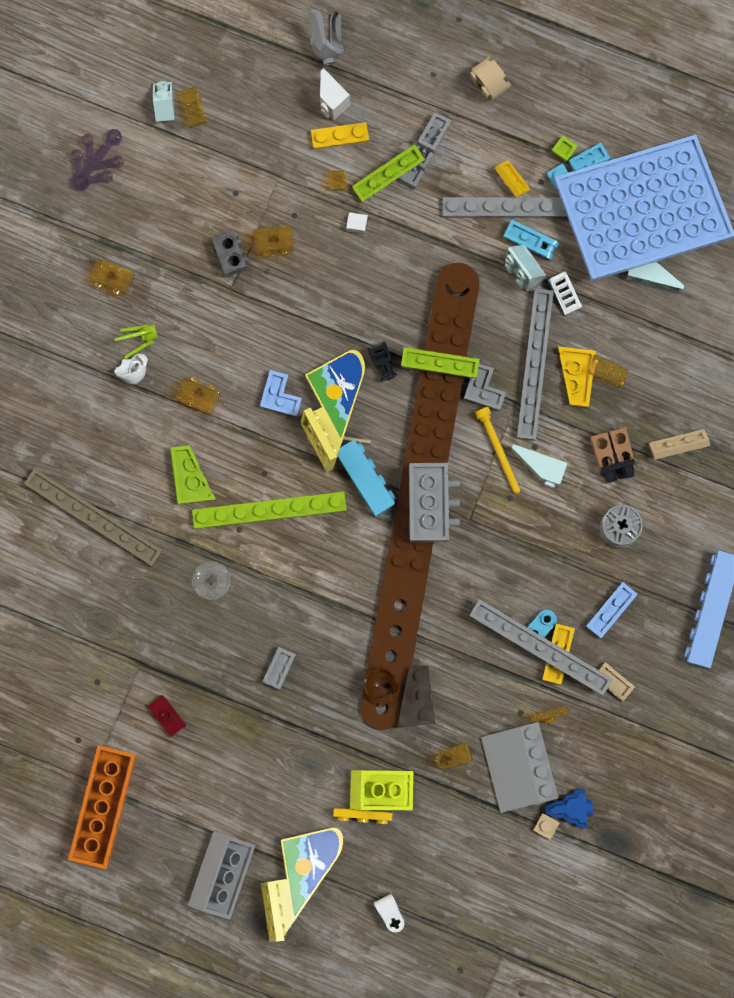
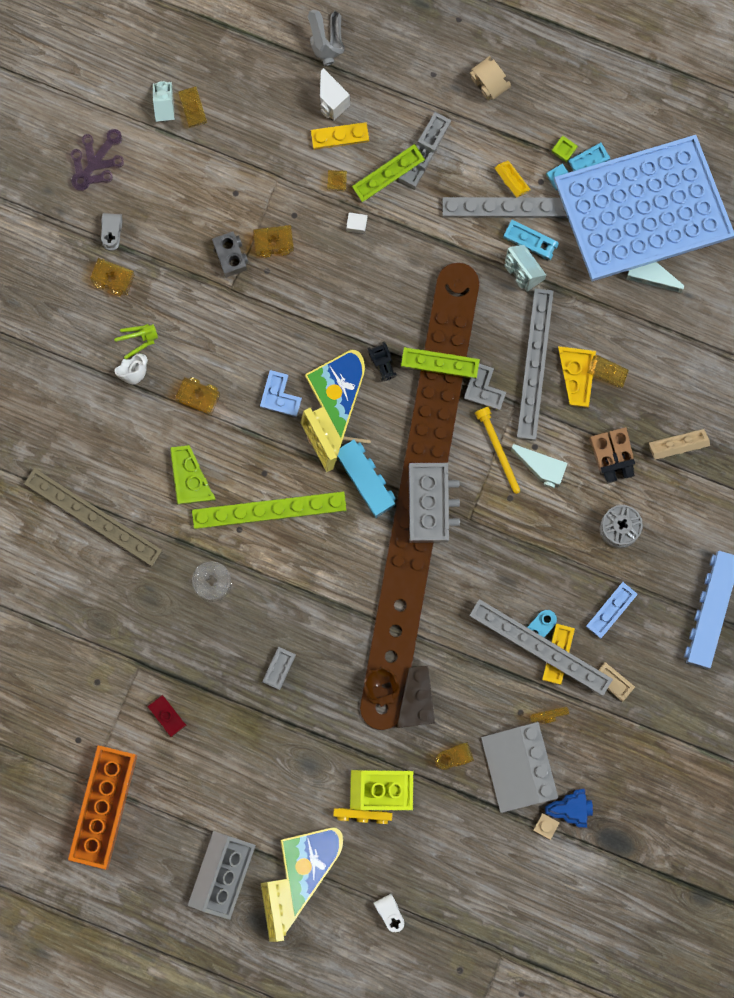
(111, 228): none -> light grey piece
(567, 283): white slope -> none

